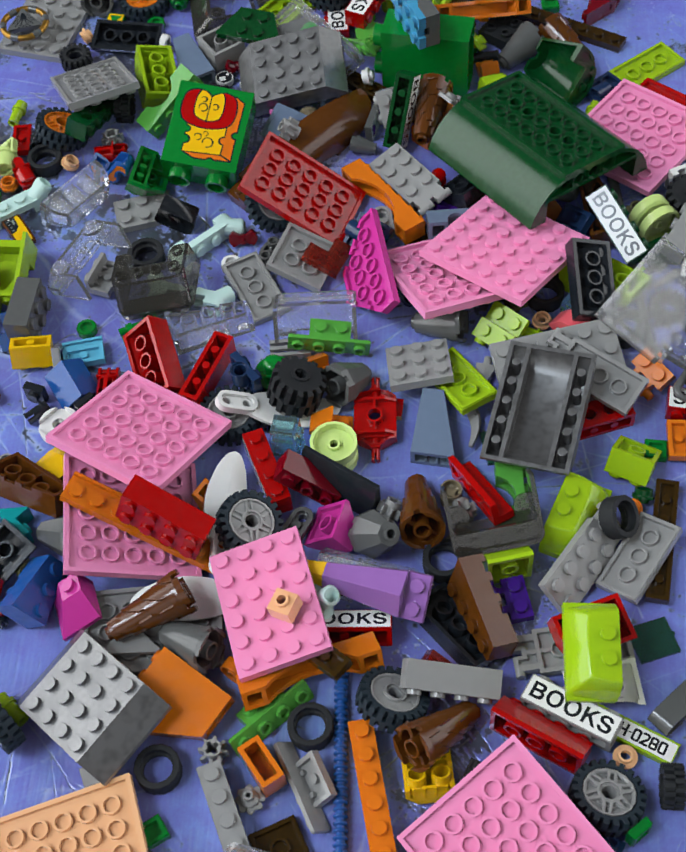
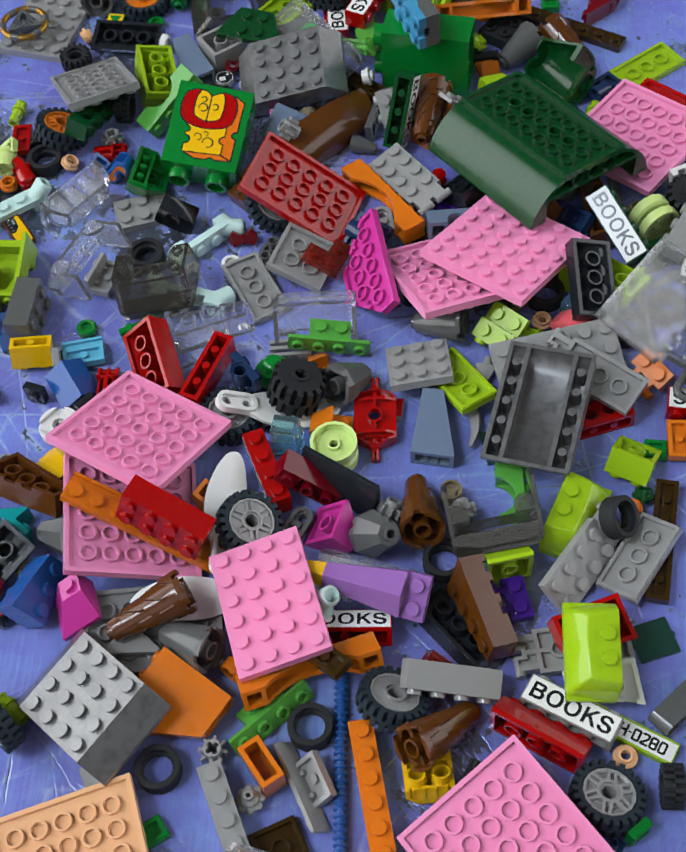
(37, 411): black pin -> none
(285, 610): light nougat plate -> none
(481, 491): red fence -> none

